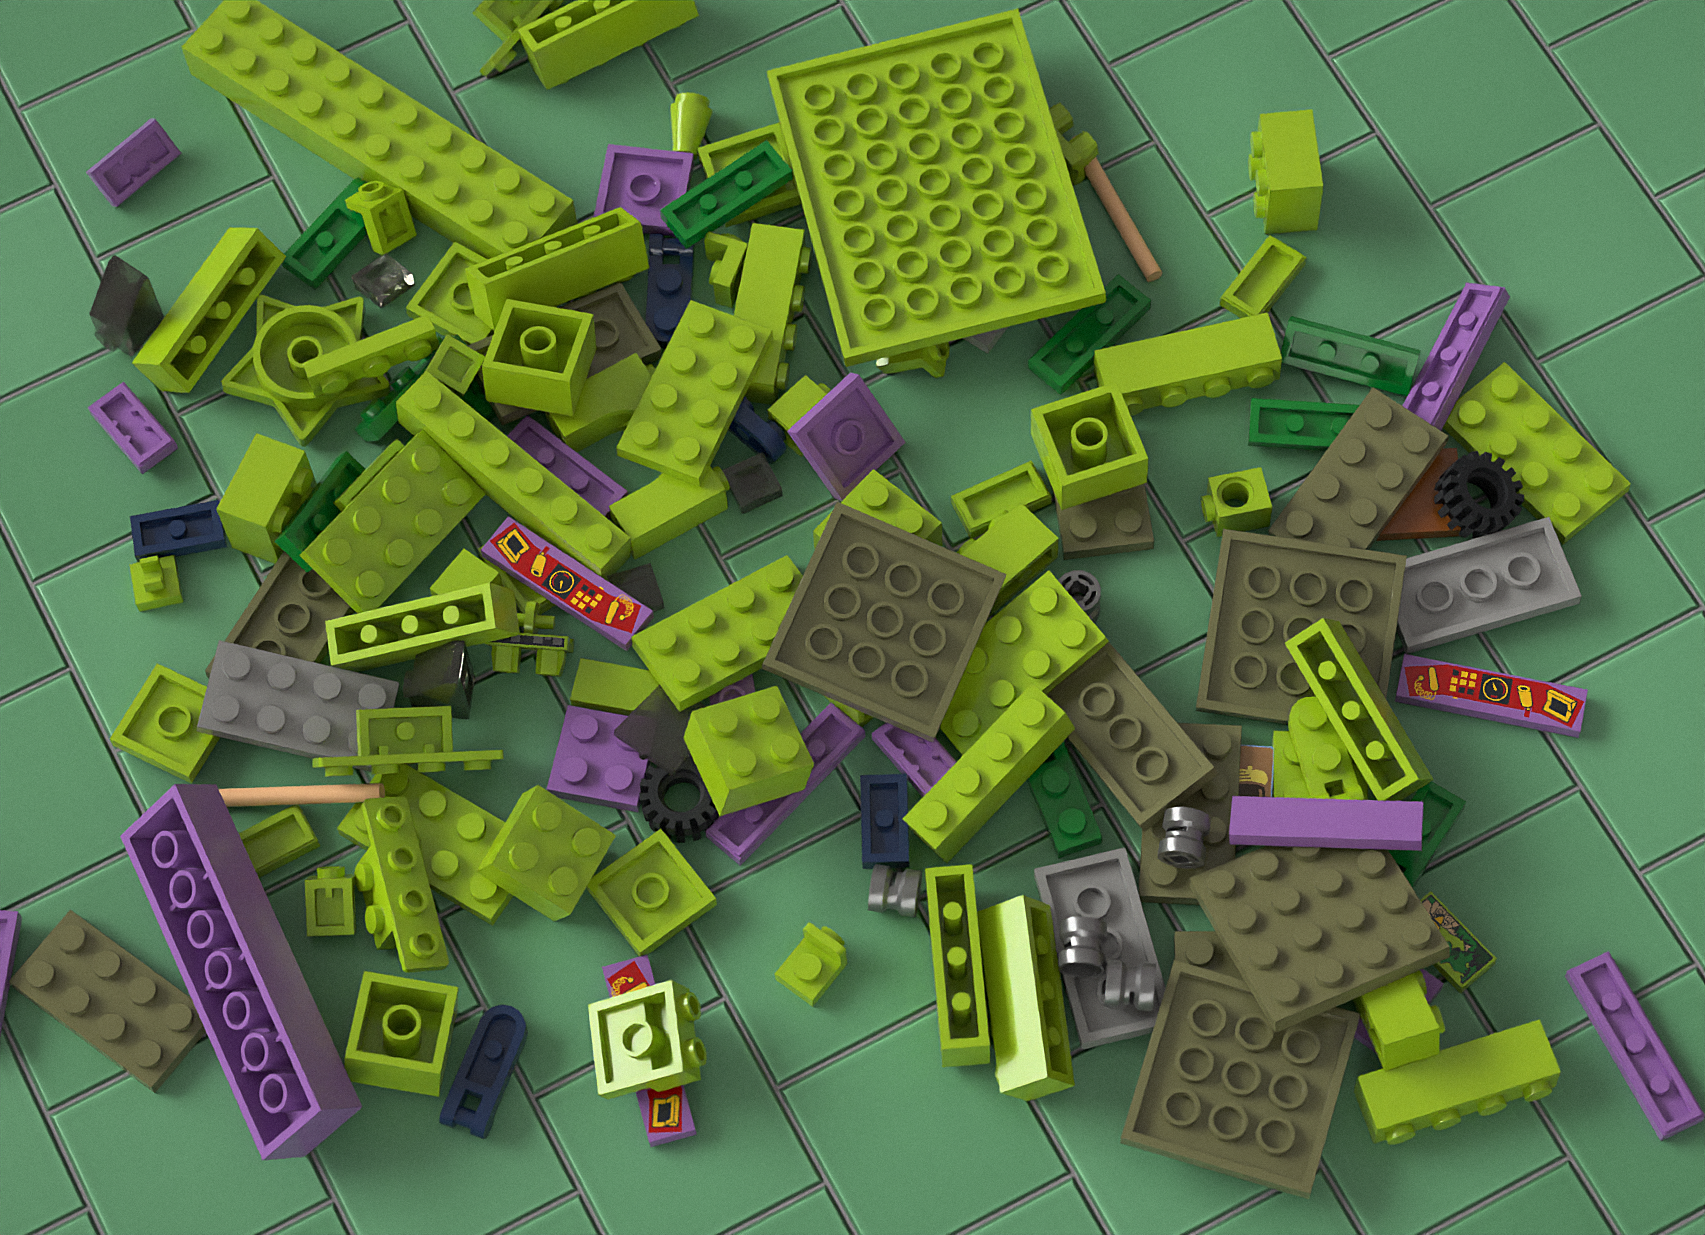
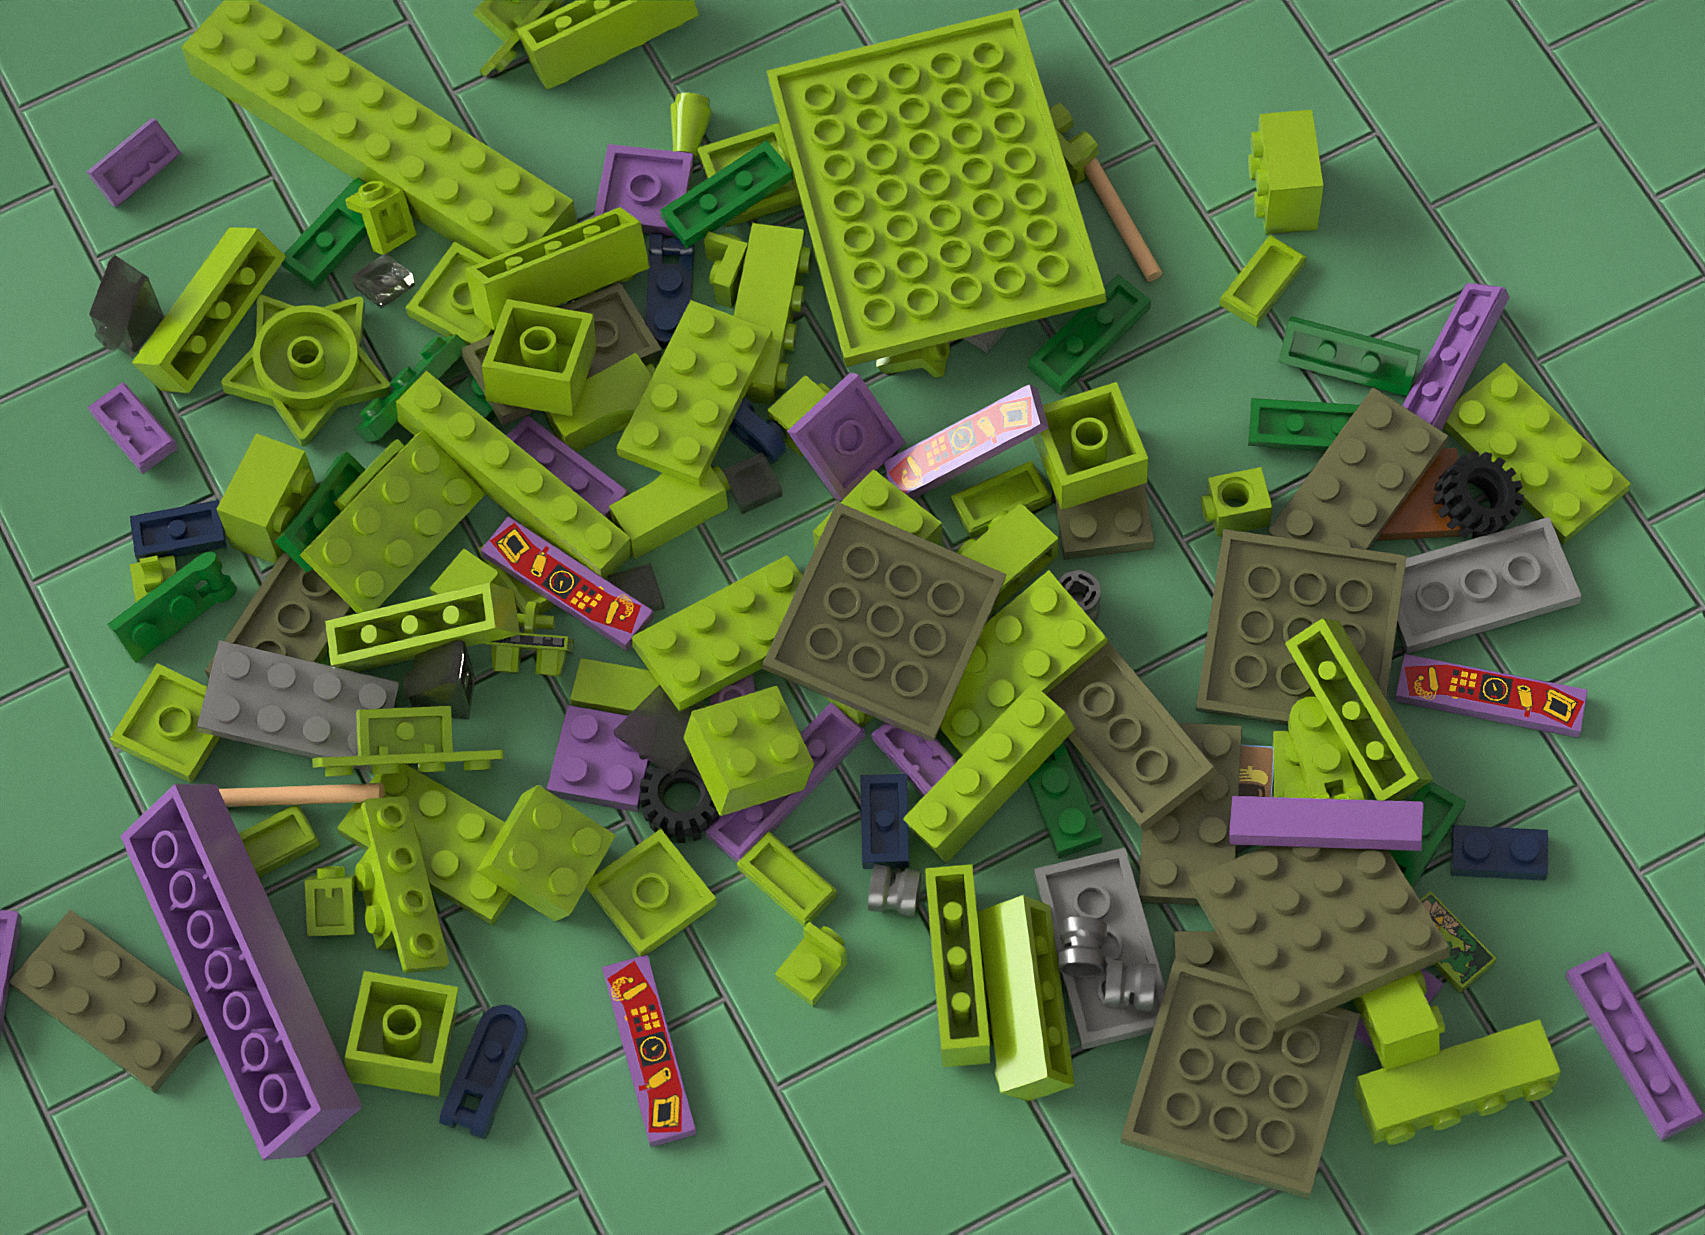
(172, 606): none -> green plate
(371, 356): lime plate -> none
(455, 365): lime tile -> none
(646, 1040): lime plate -> none
(786, 879): none -> lime tile
(968, 443): none -> tile
(1184, 837): flat silver wheel -> none
(1192, 363): lime brick -> none
(1499, 852): none -> dark blue plate

